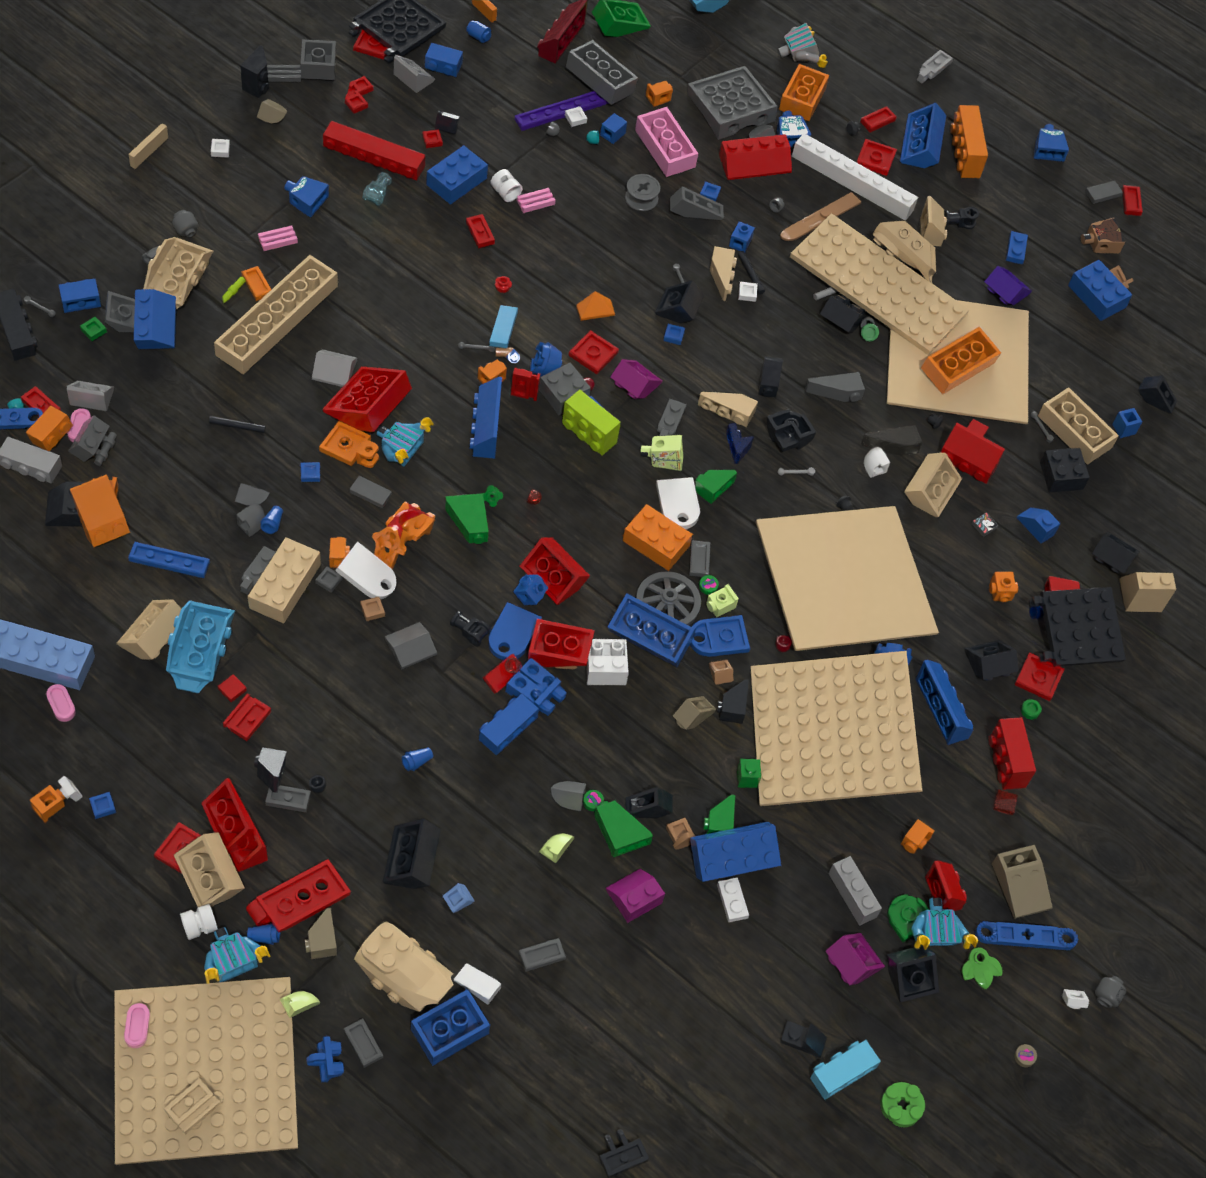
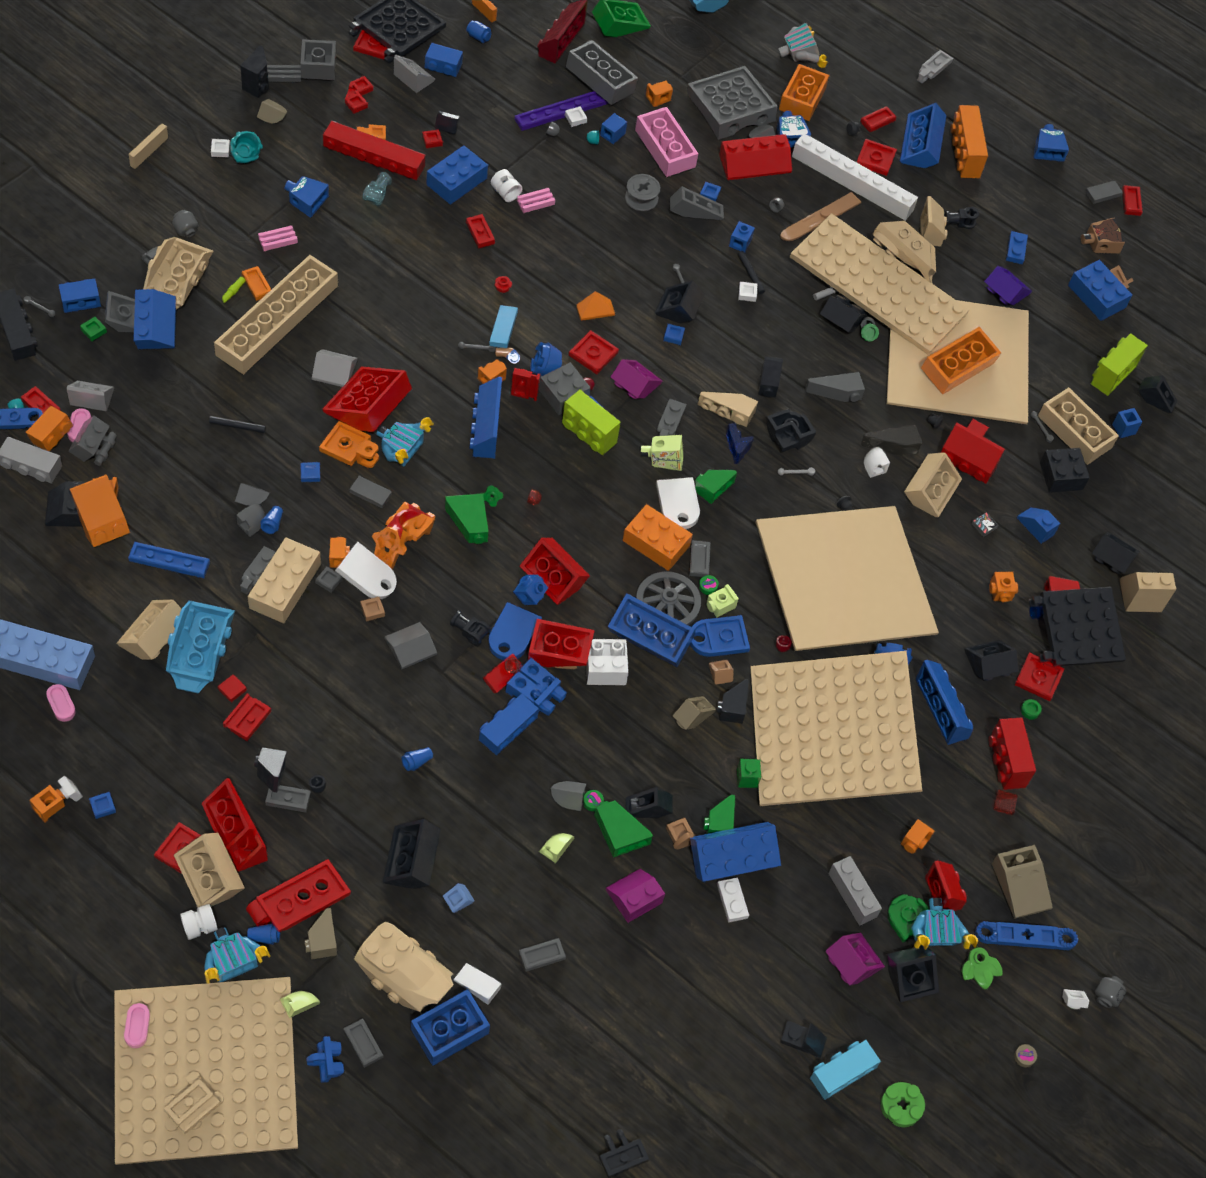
(245, 147): none -> teal hair
(375, 130): none -> orange plate
(721, 269): tan slope -> none
(1118, 364): none -> lime brick

